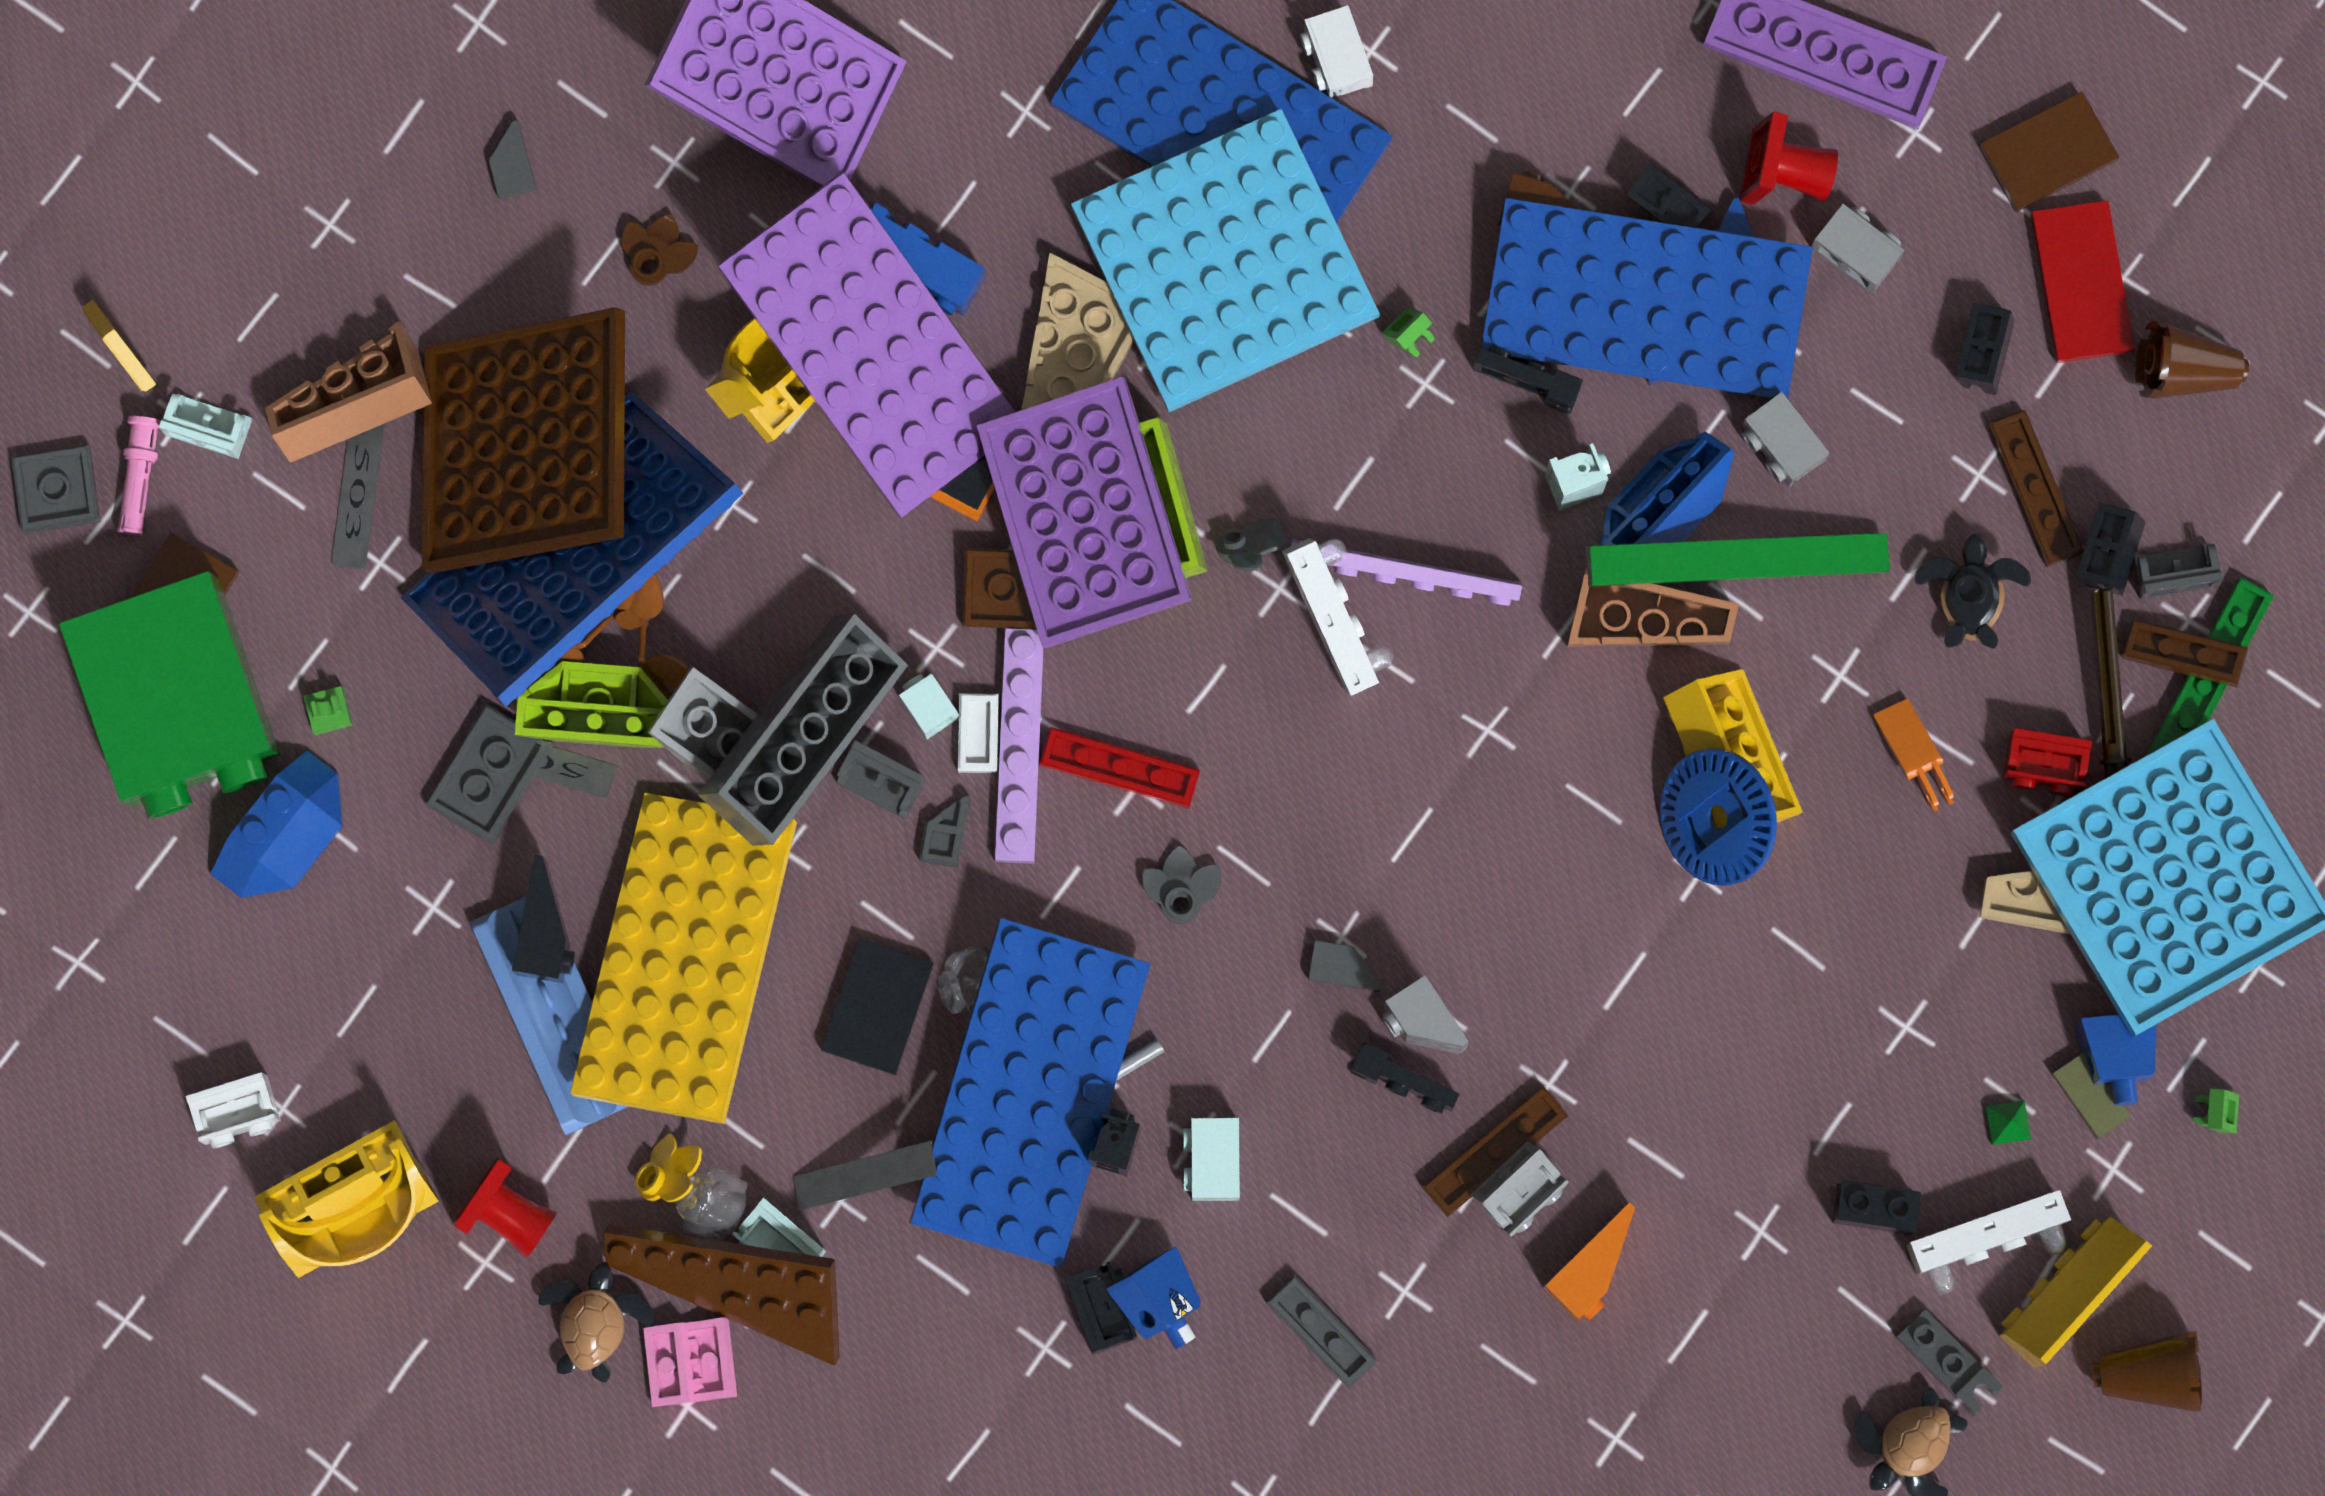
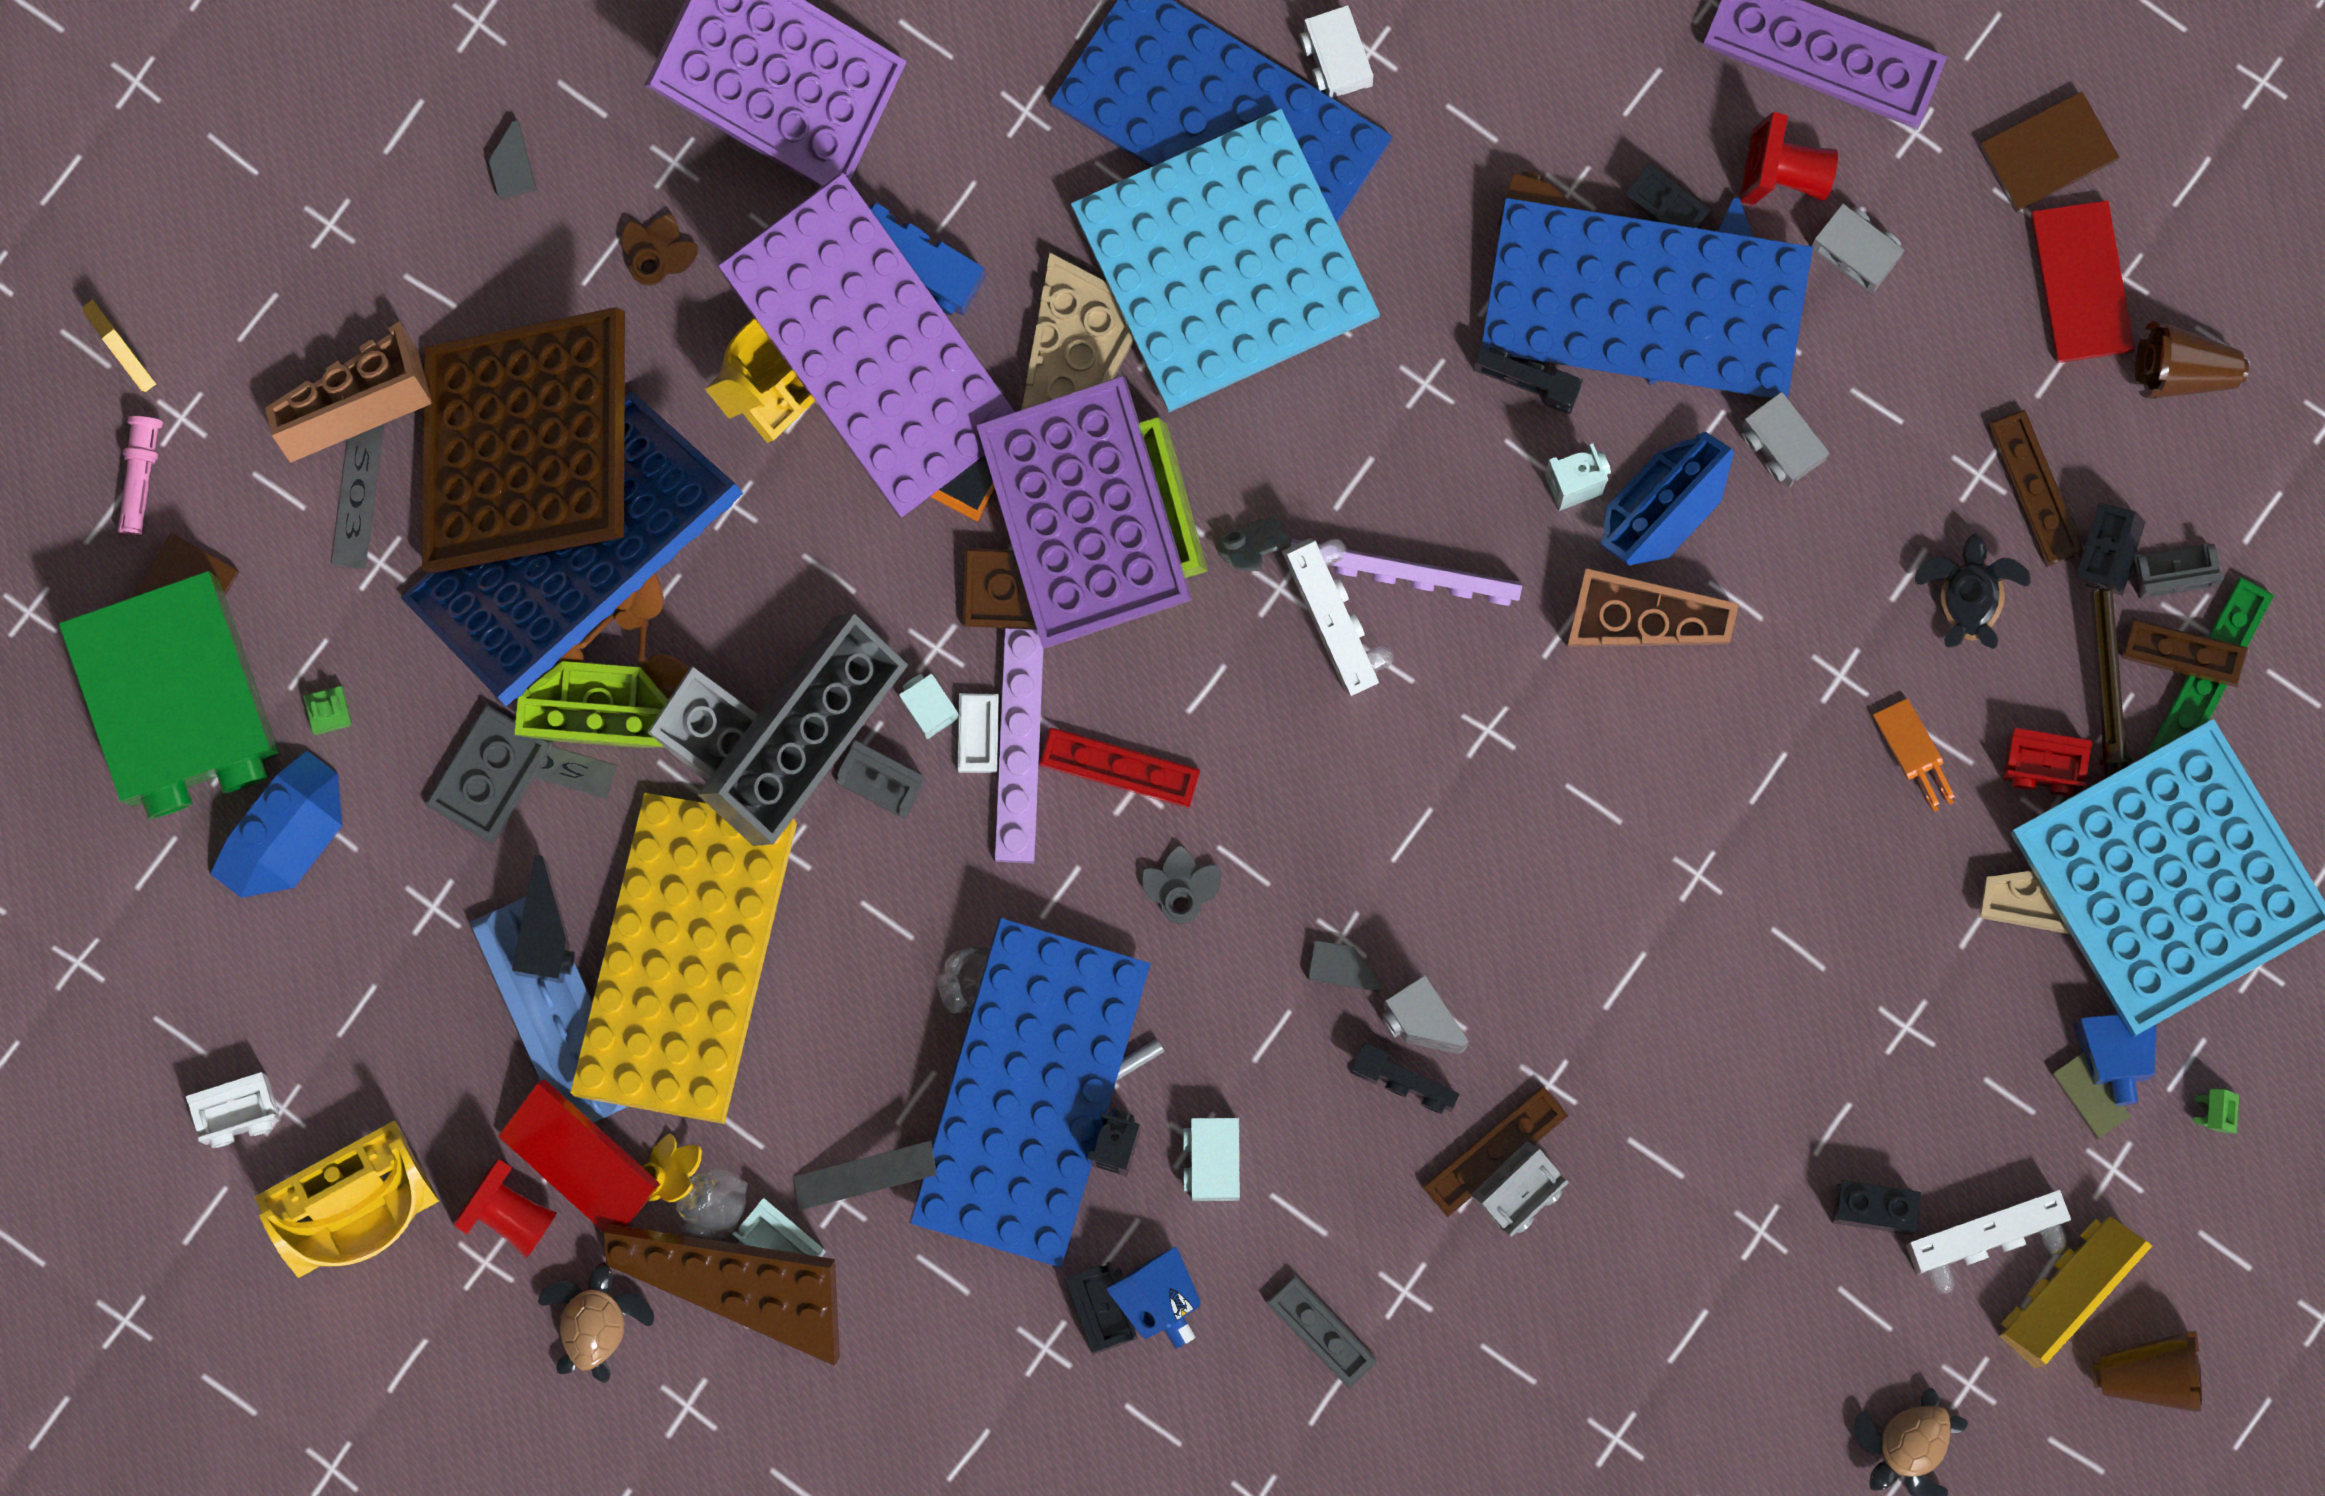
(56, 489): dark grey tile -> none
(205, 425): light aqua hinge -> none
(578, 1158): none -> red tile
(690, 1362): bright pink slope -> none
(877, 1007): black tile -> none
(945, 835): dark grey tile -> none
(1407, 329): bright green tile -> none
(1588, 1275): orange slope -> none
(1685, 811): blue piece -> none
(1726, 716): yellow slope -> none
(1737, 559): green tile -> none
(1948, 1361): dark grey plate -> none
(1985, 347): black hinge -> none
(2008, 1122): green slope -> none

